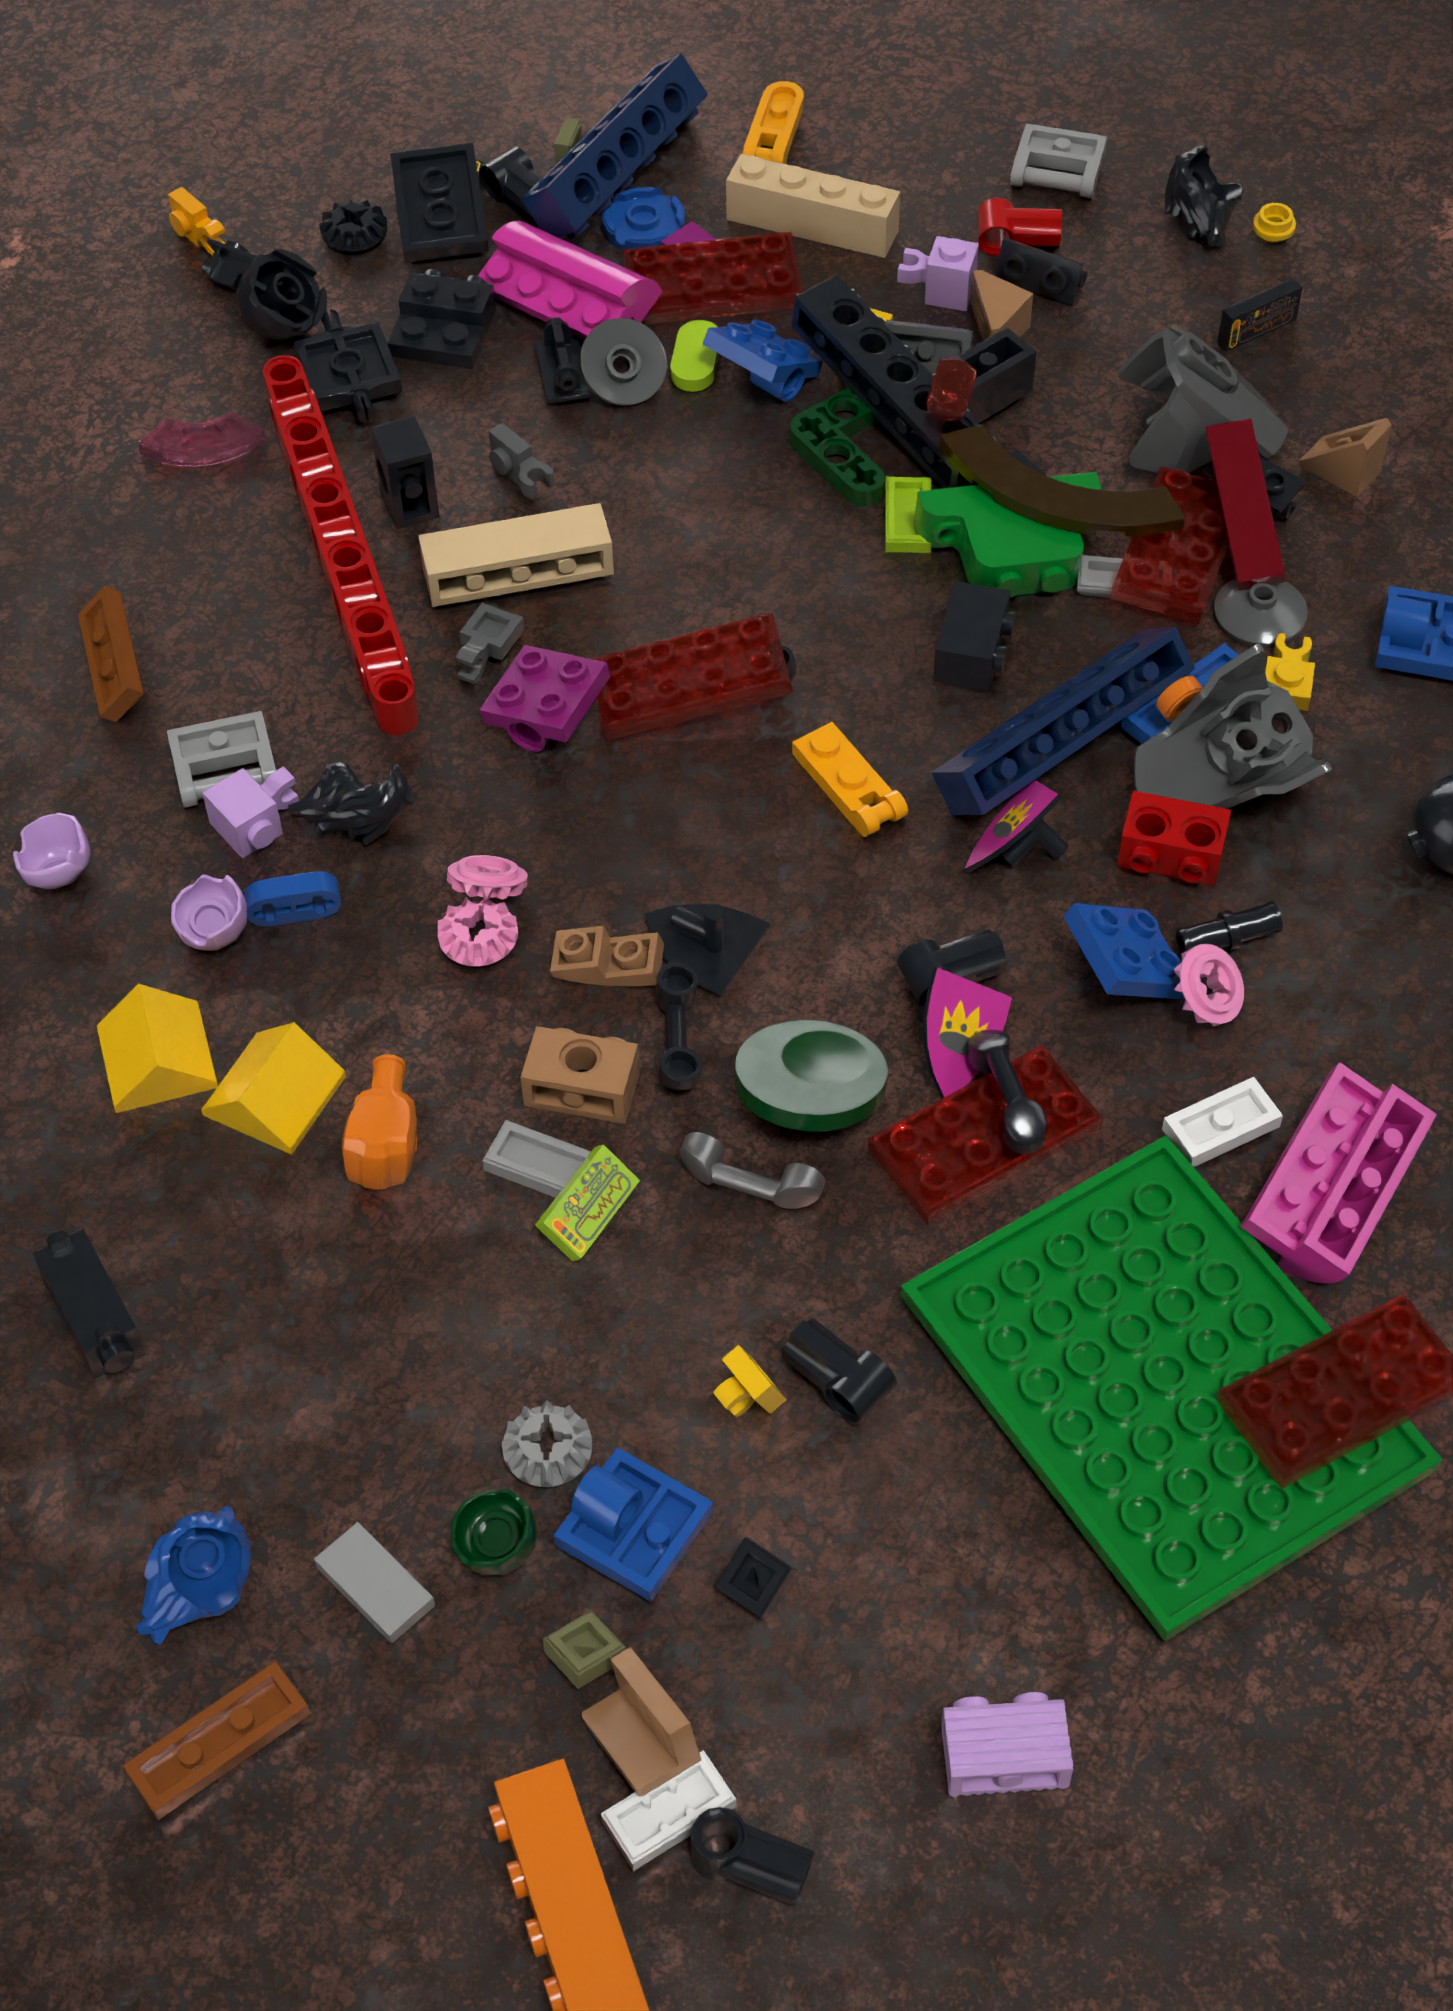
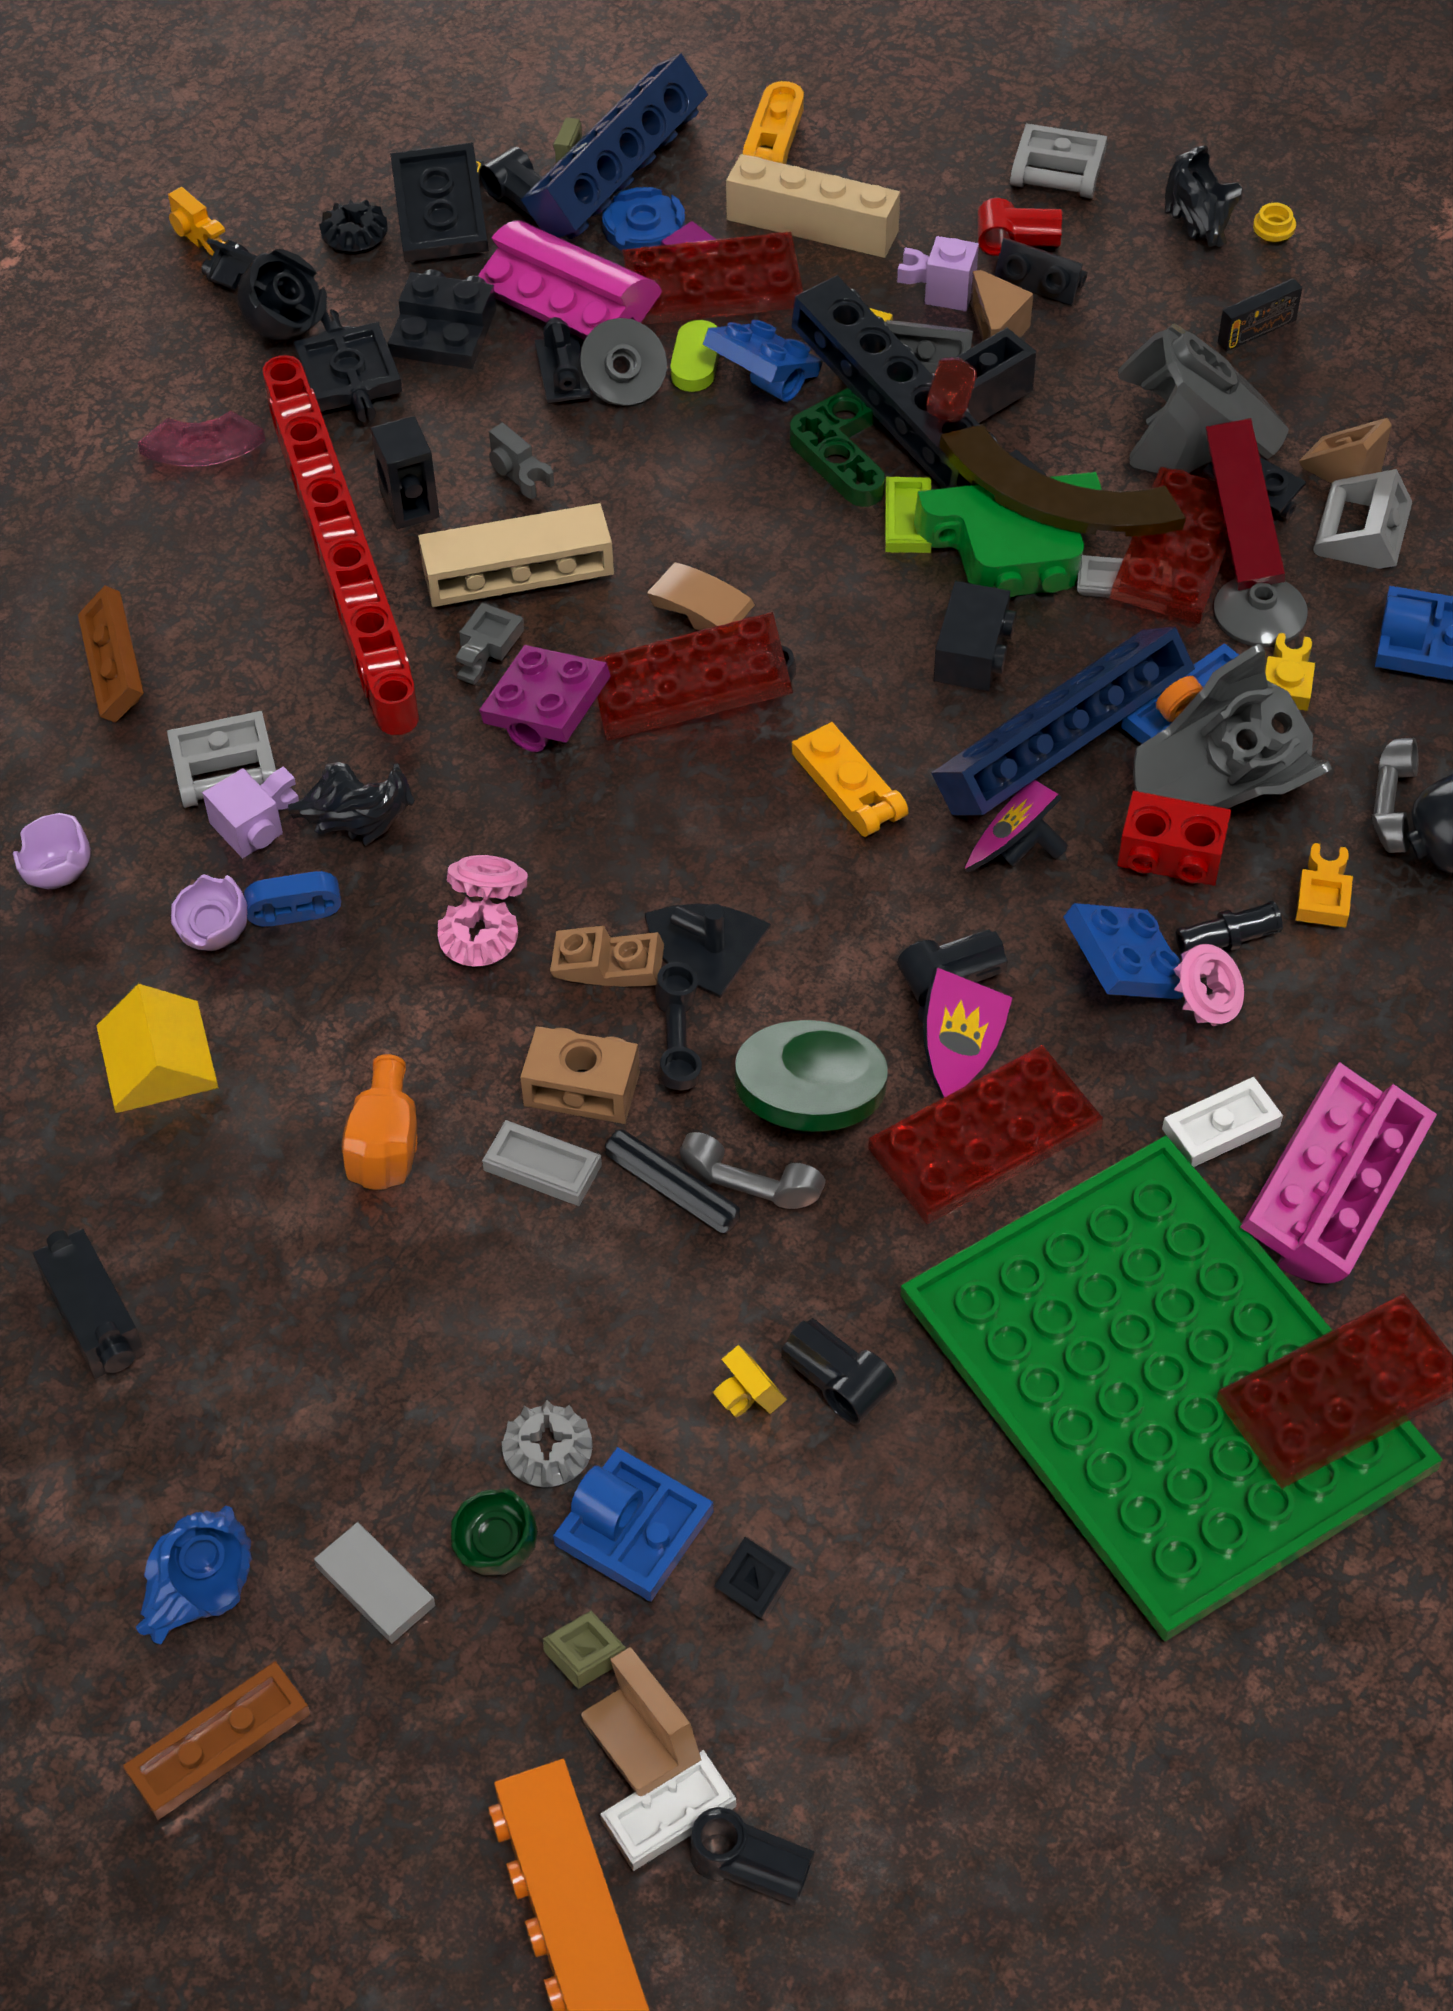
(276, 1087): yellow slope -> none
(587, 1202): lime tile -> none
(672, 1181): none -> black axle
(699, 596): none -> medium nougat slope
(1006, 1745): lavender brick -> none
(1024, 1118): black bar -> none
(1324, 890): none -> light orange plate
(1385, 526): none -> light grey tile
(1396, 761): none -> flat silver bar

